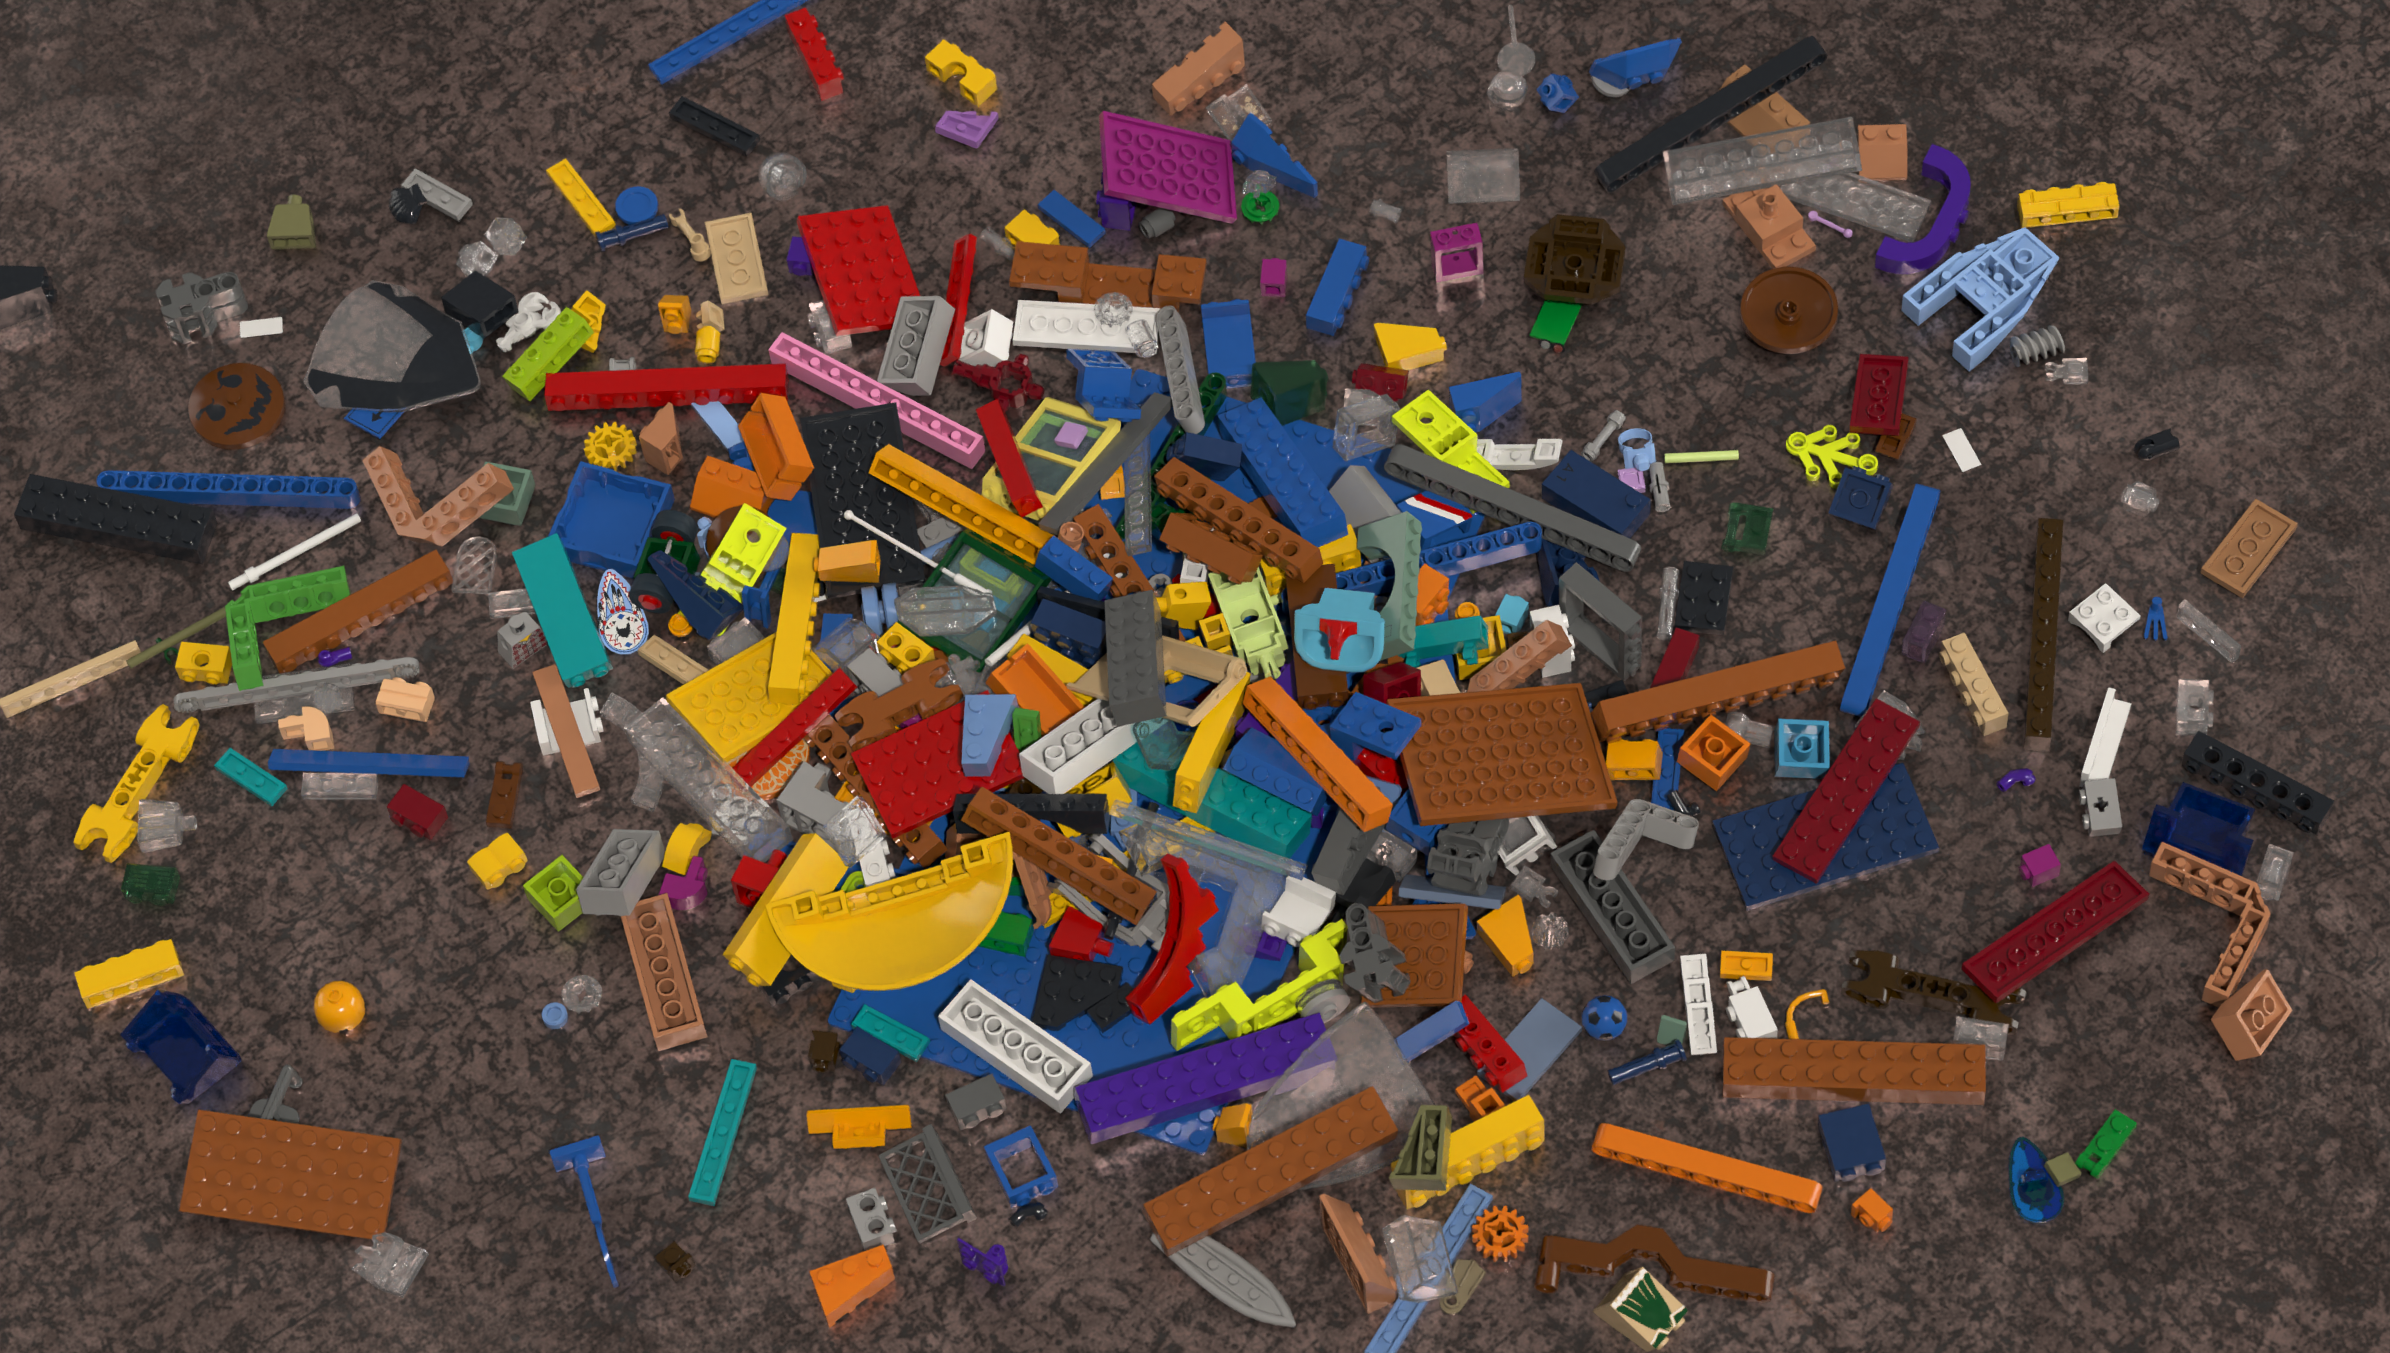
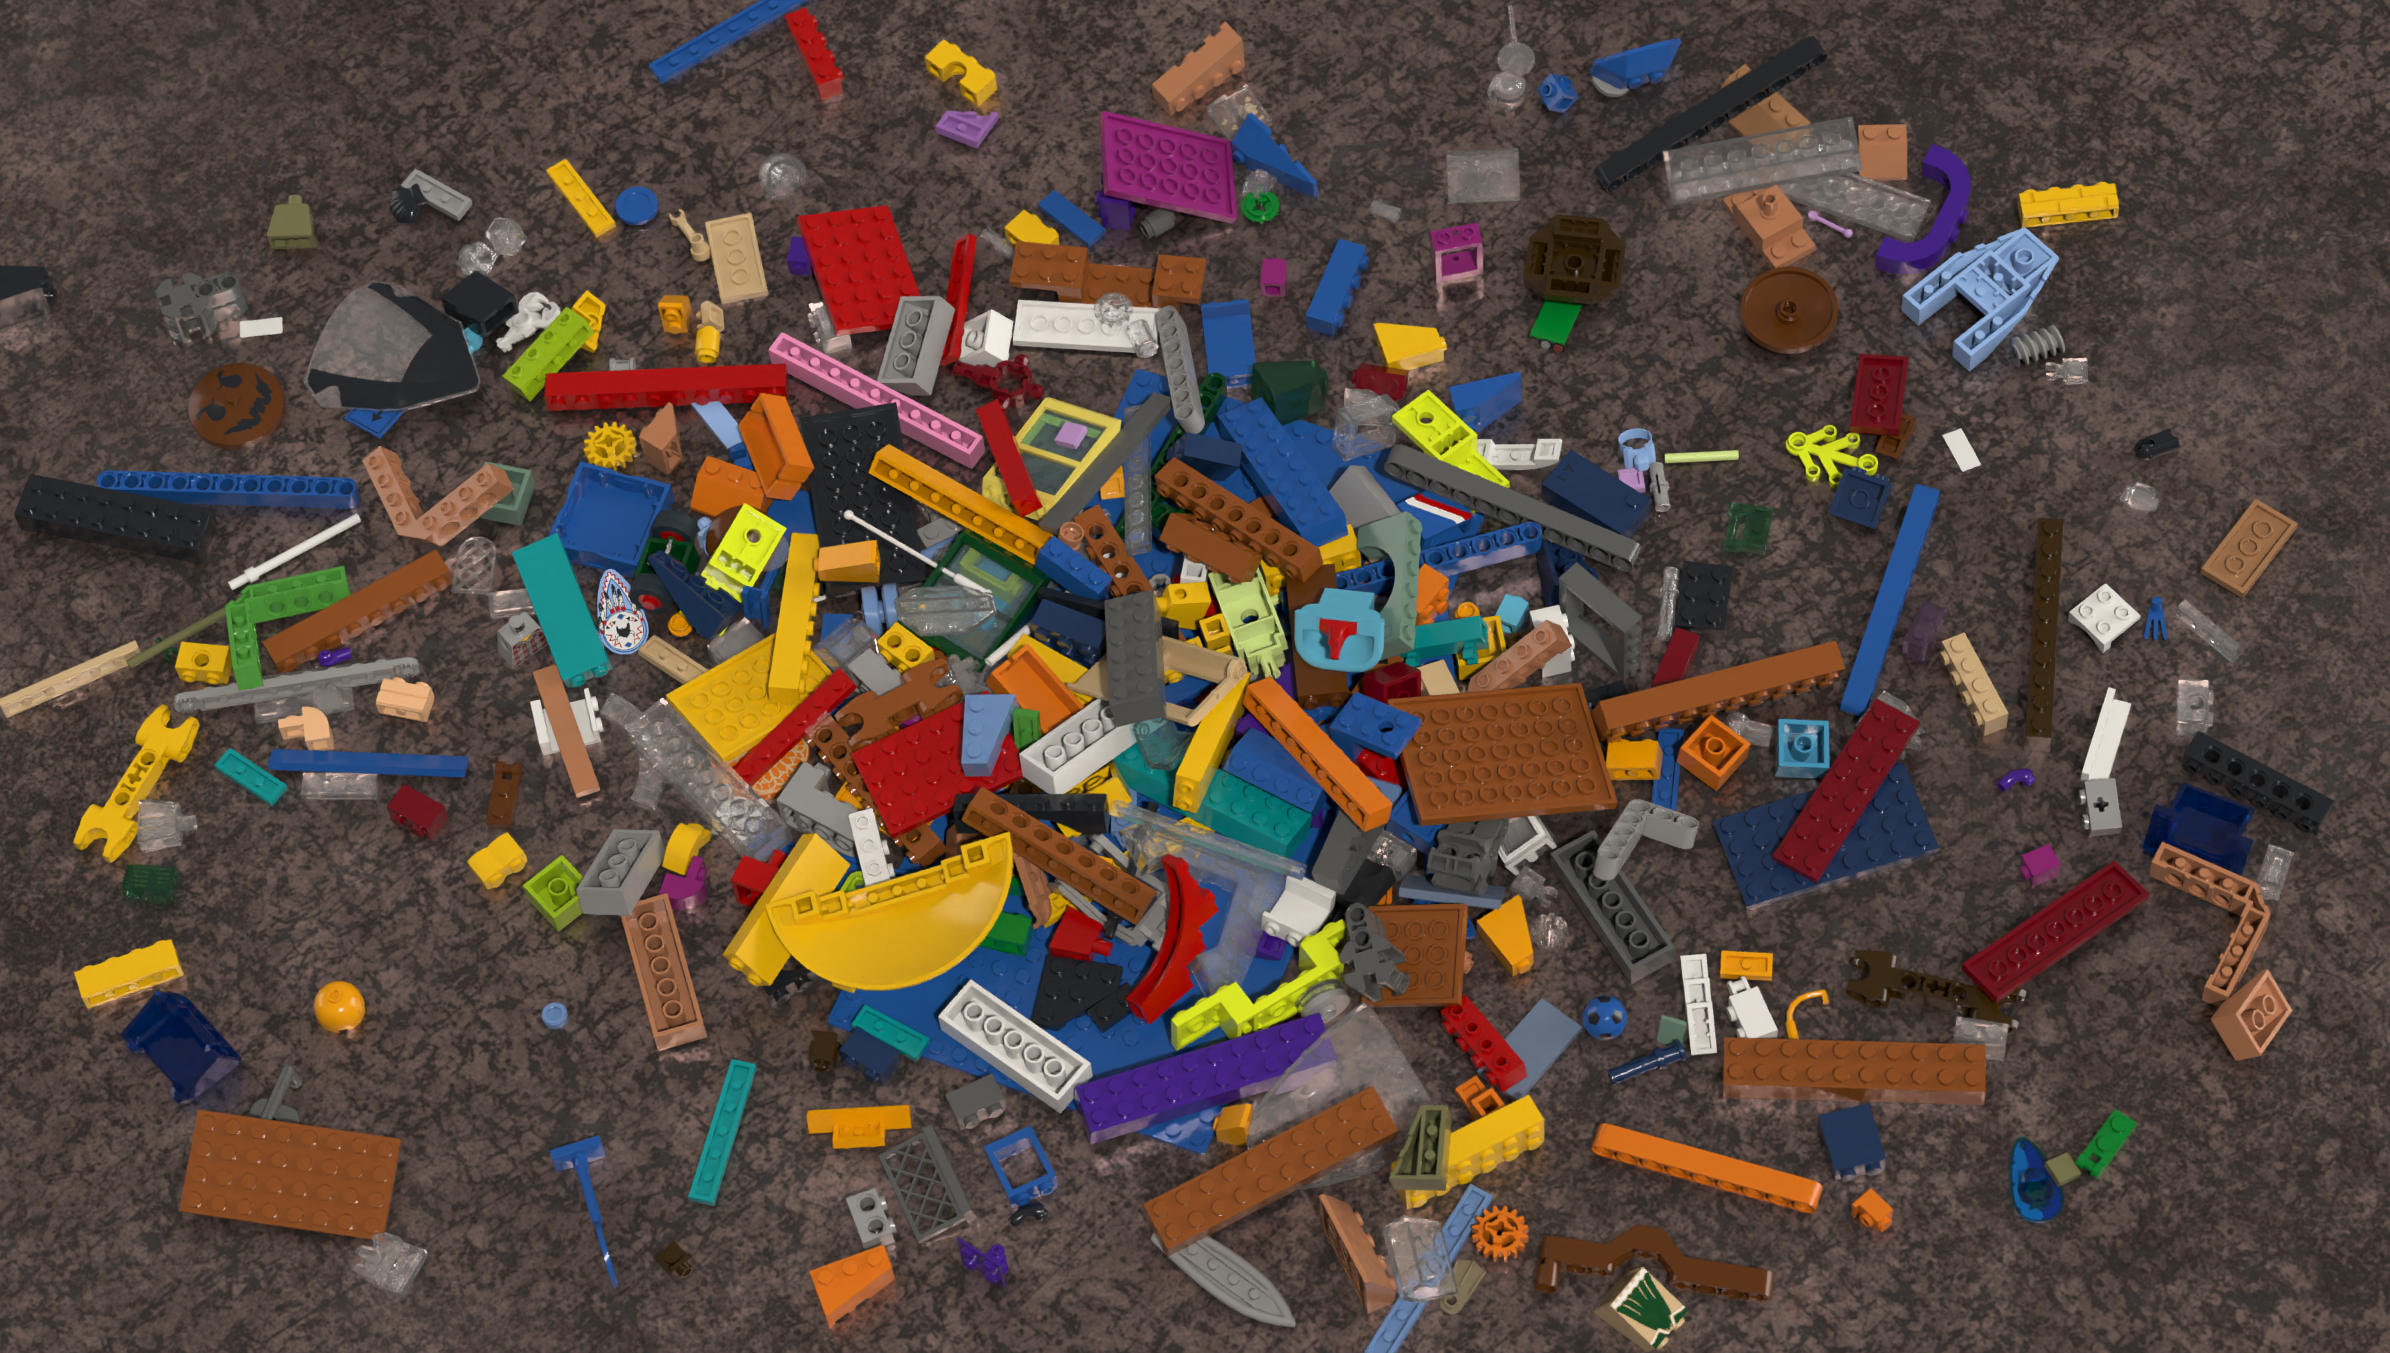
(576, 986): clear gear -> none
(620, 235): dark blue pin -> none
(714, 126): black plate -> none
(854, 831): clear plate -> none
(1103, 384): blue bracket -> none
(1433, 1030): blue tile -> none
(1614, 421): light grey bar -> none
(1681, 807): black arm -> none

